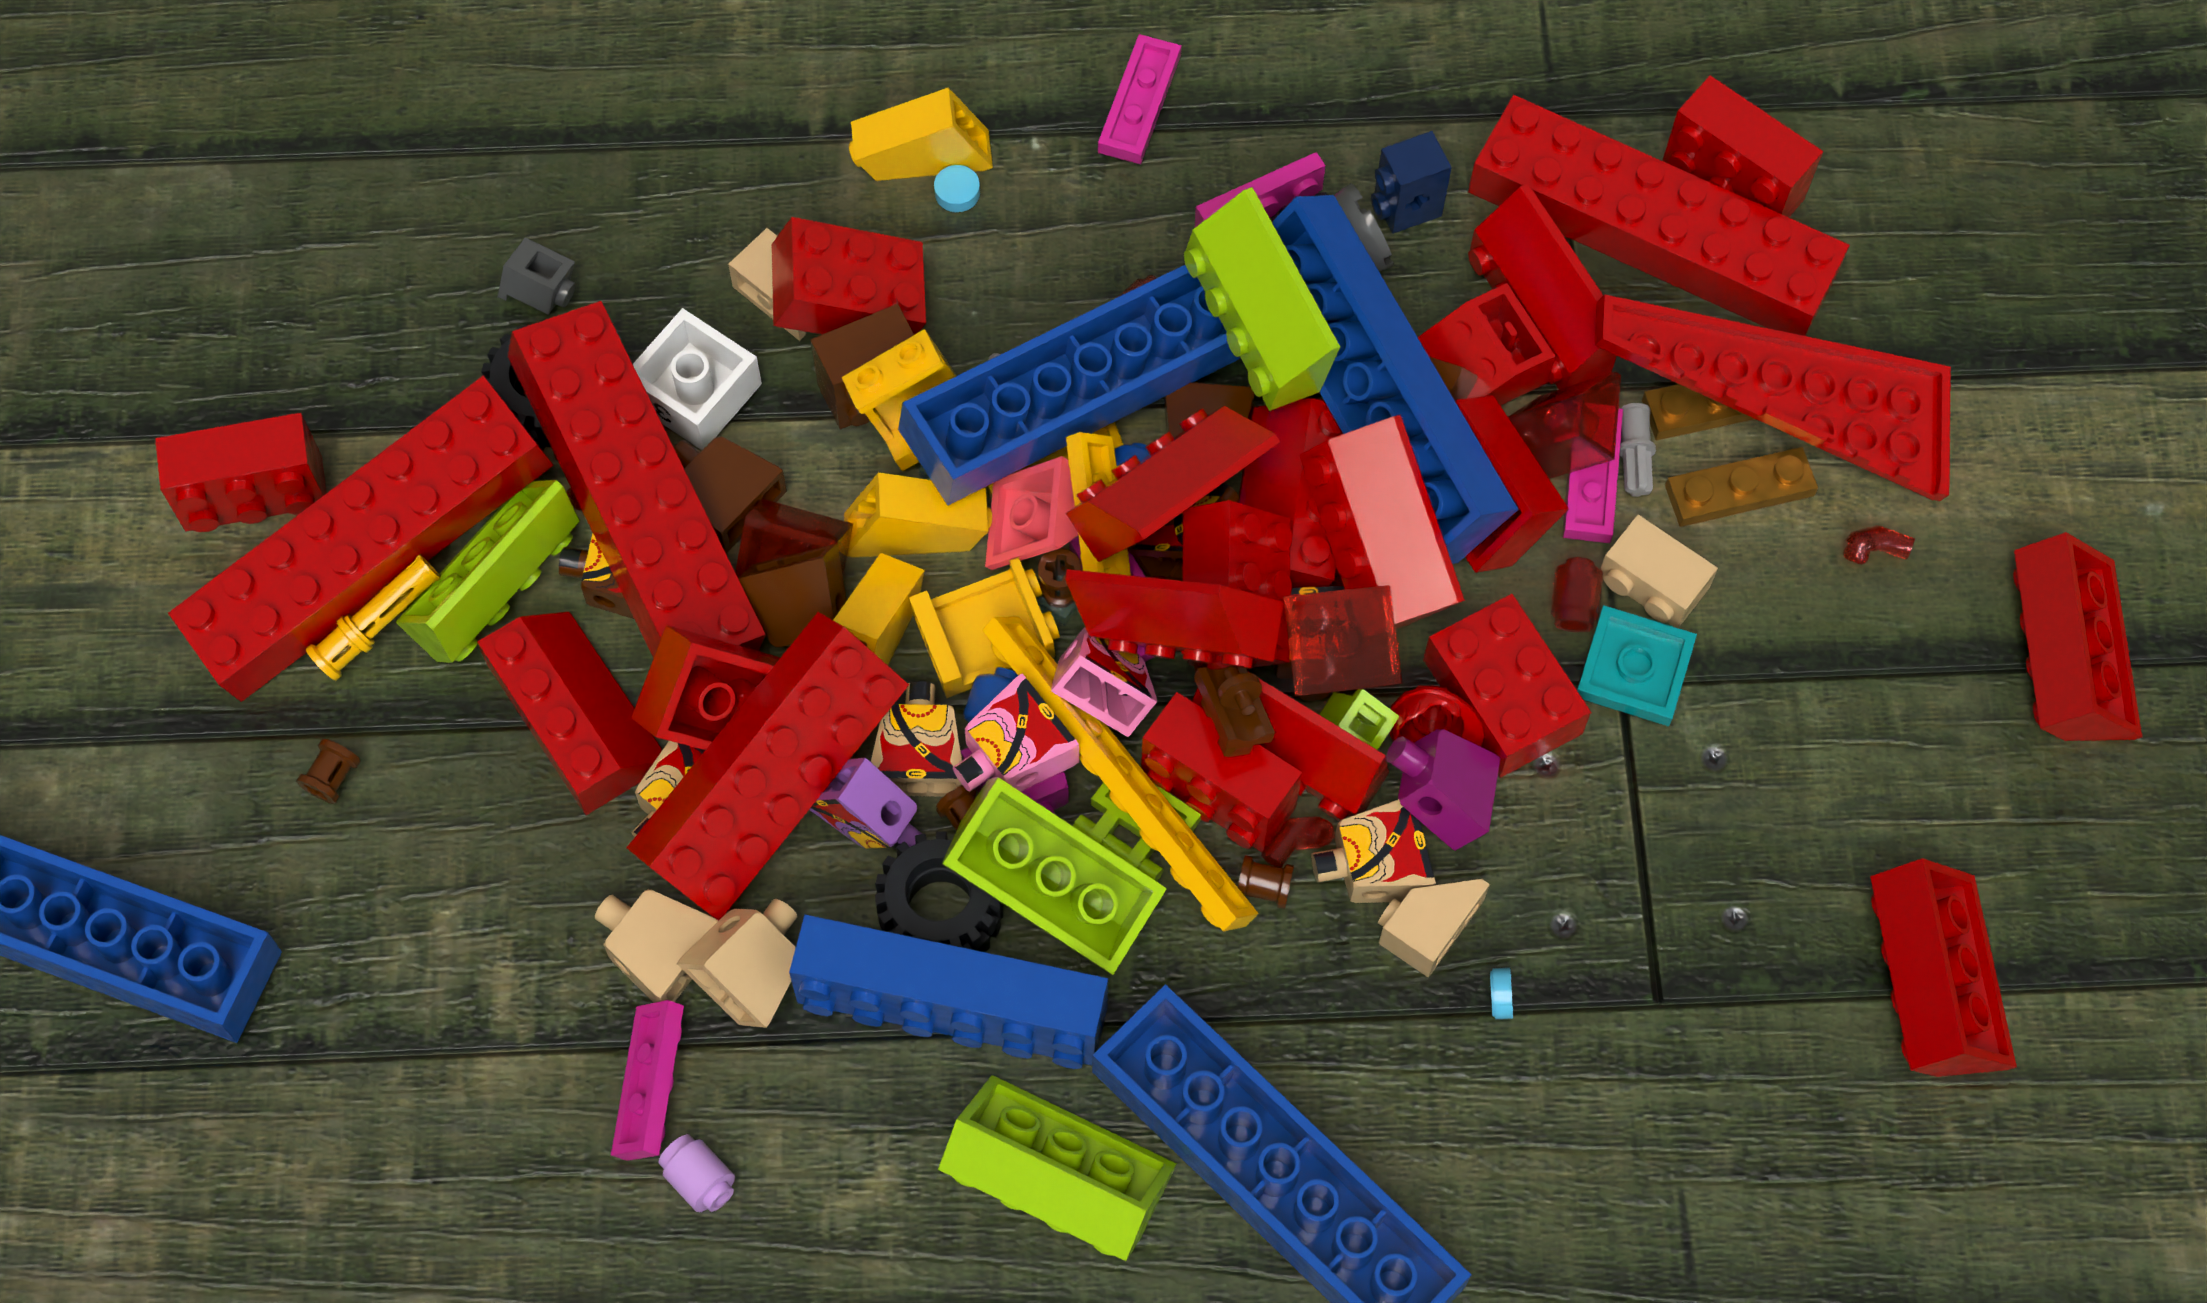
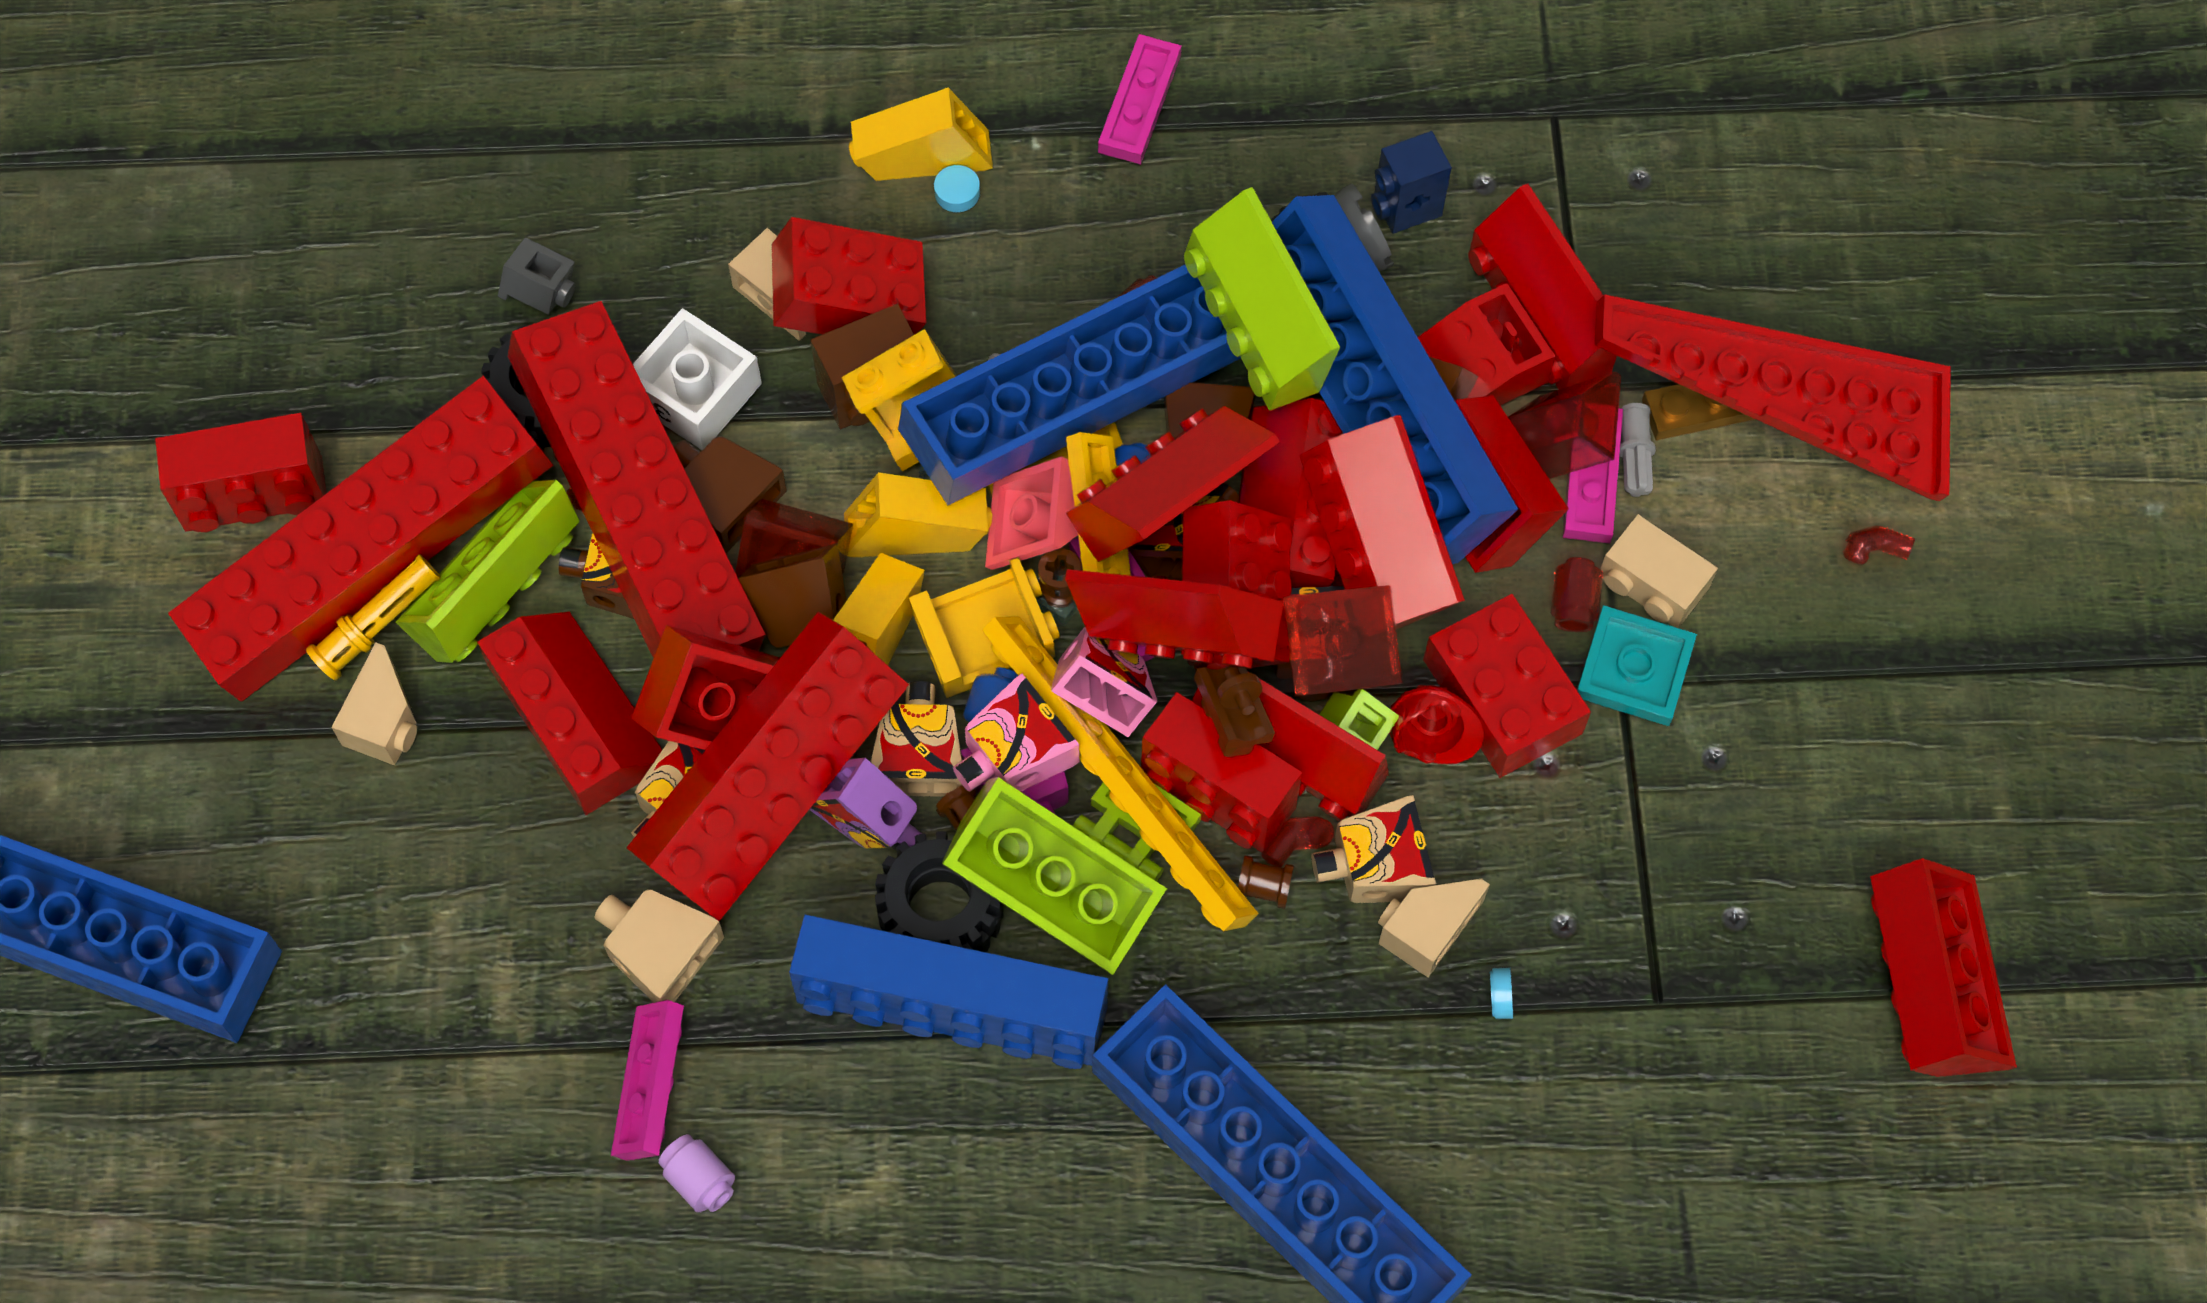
(328, 771): reddish brown bush -> none
(377, 712): none -> tan slope
(745, 962): tan torso -> none
(1056, 1167): lime slope -> none
(1276, 188): dark pink plate -> none
(1447, 784): magenta torso -> none
(1661, 218): red brick -> none
(1741, 148): red brick -> none
(1741, 486): pearl gold plate -> none
(2076, 641): red slope -> none

